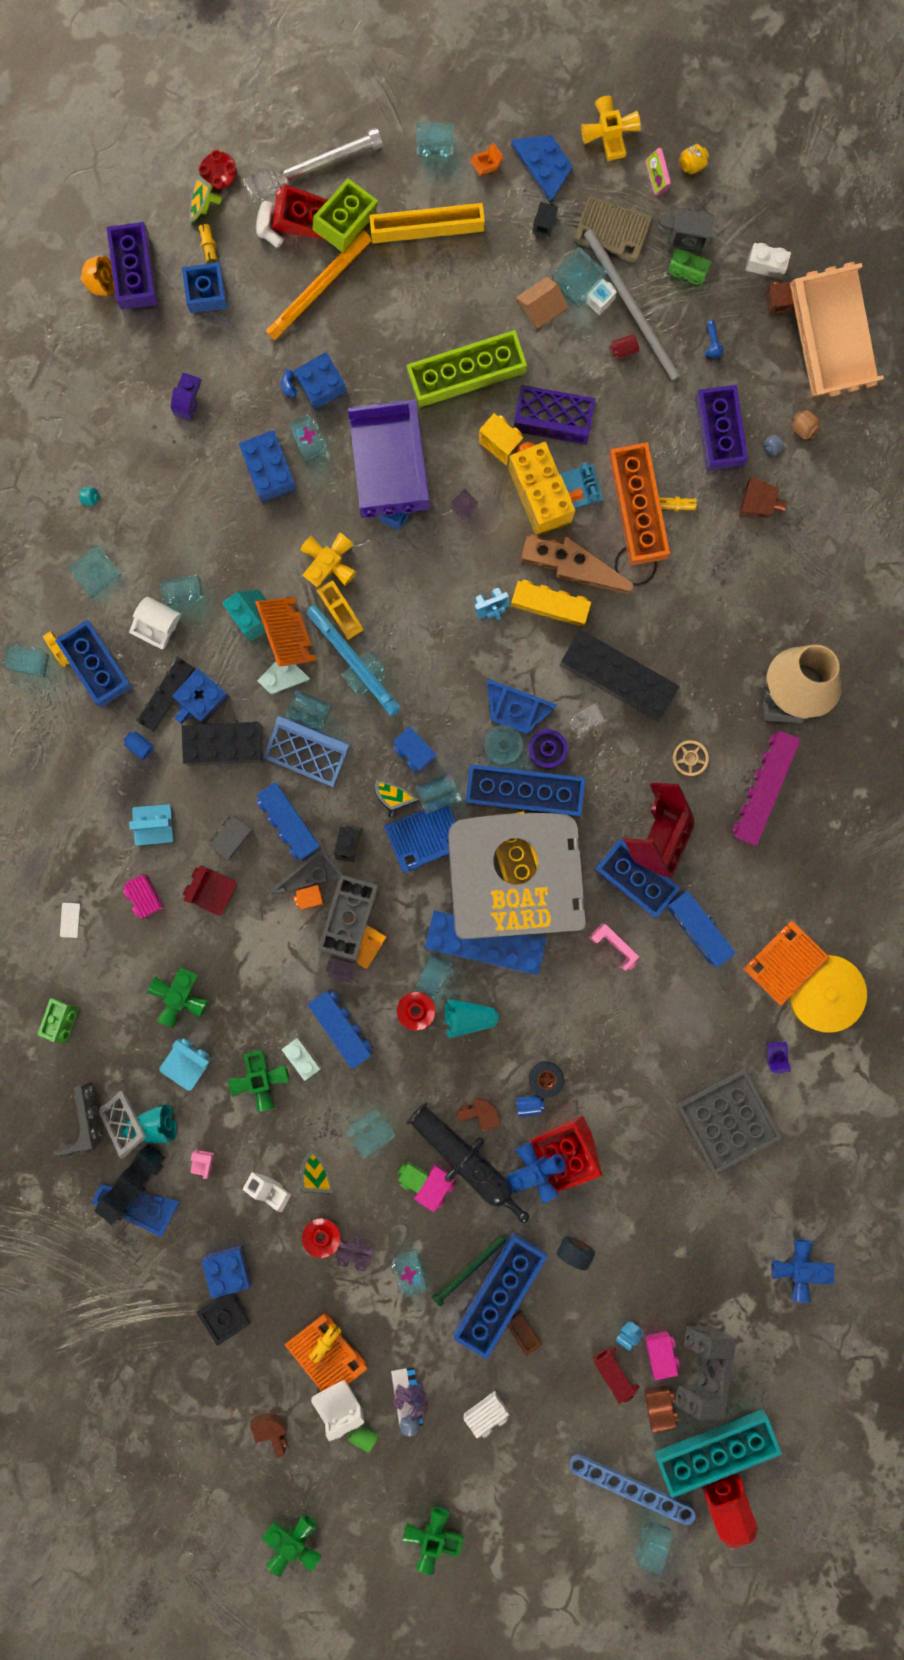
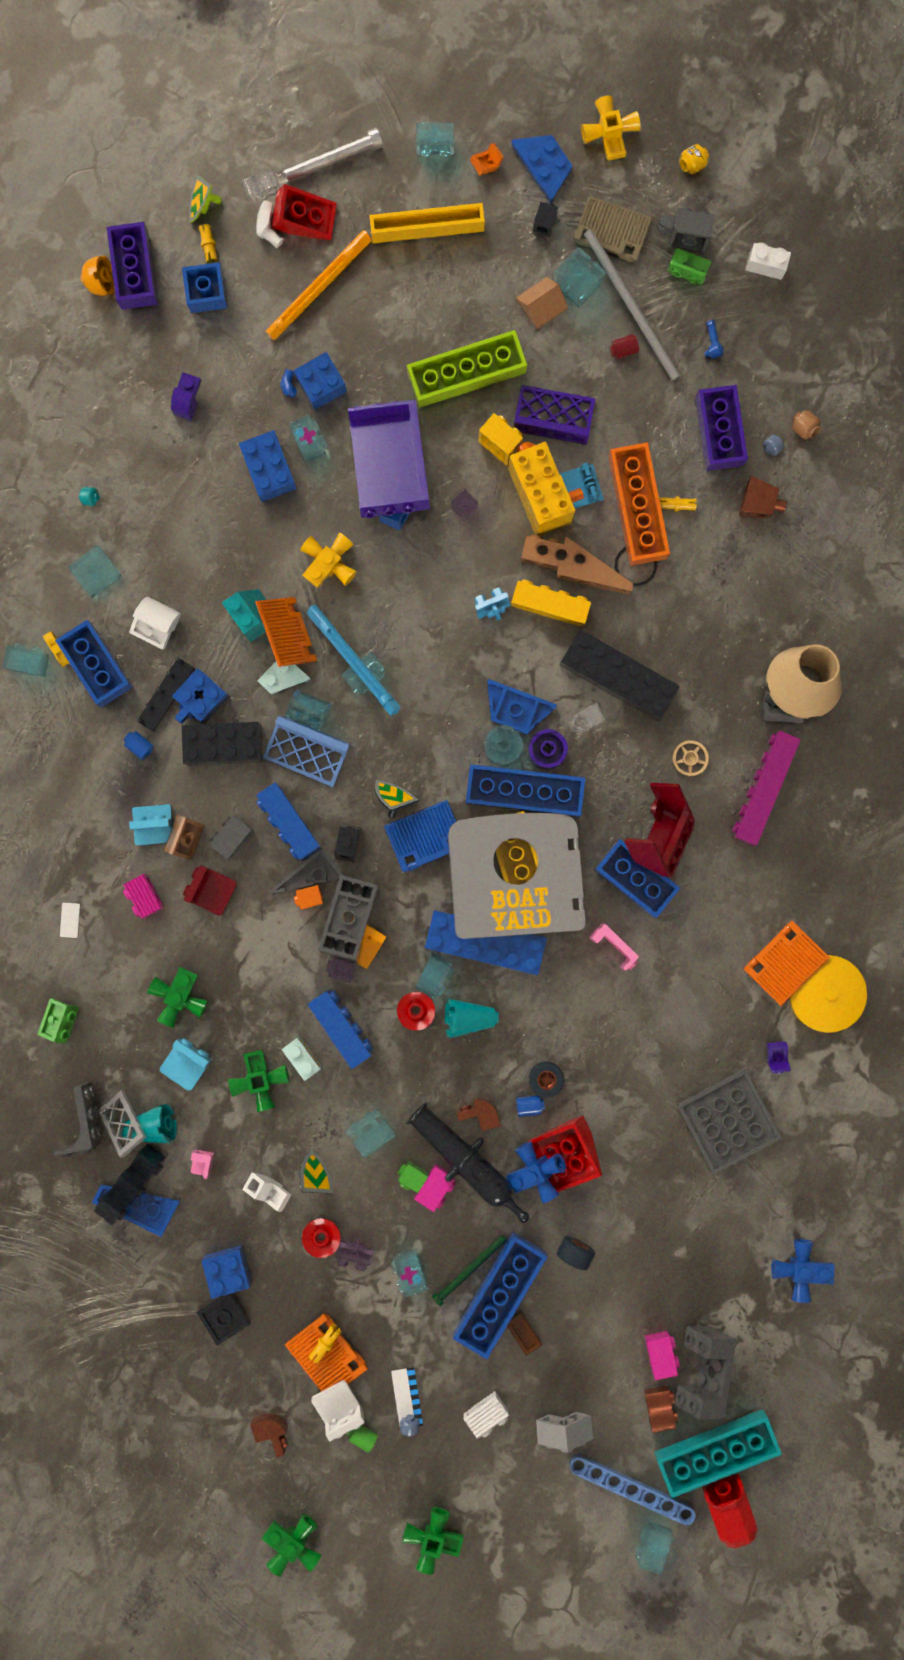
(181, 590): clear light blue brick -> none
(184, 837): none -> medium nougat slope
(218, 169): red dish -> none
(339, 609): yellow slope -> none
(344, 215): lime brick -> none
(412, 1395): clear purple hips -> none
(414, 749): blue brick -> none
(438, 793): clear light blue brick -> none
(564, 1432): none -> light grey brick
(601, 296): white brick -> none
(614, 1375): dark red brick -> none
(629, 1336): dark azure piece -> none
(658, 172): slope -> none
(700, 929): blue brick -> none
(779, 297): copper brick -> none
(834, 330): light nougat panel -> none

